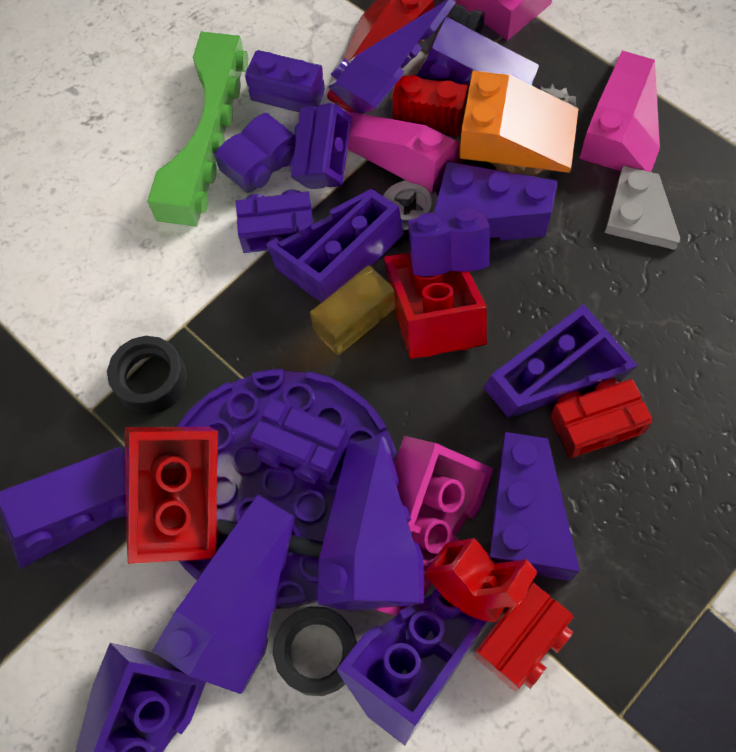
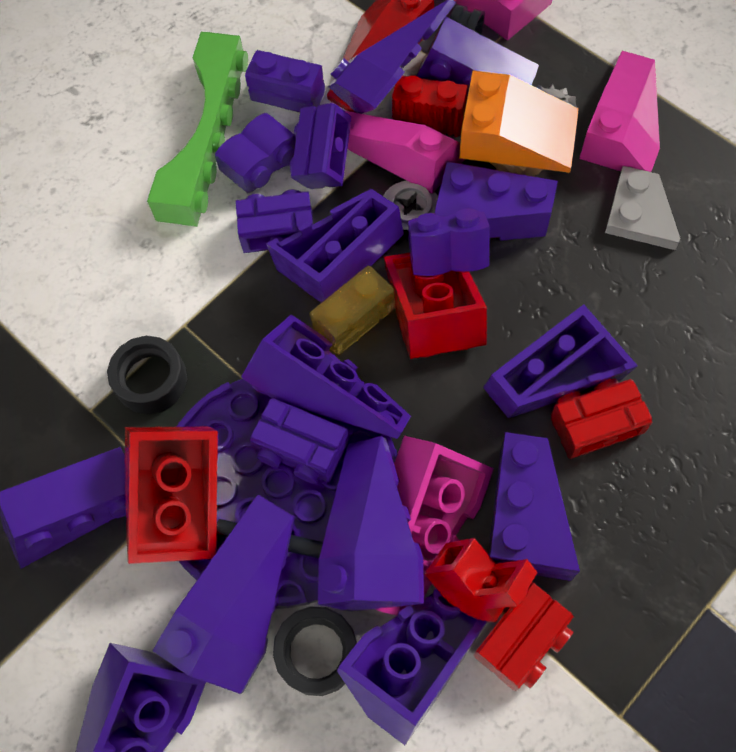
(301, 371): none -> dark purple wedge

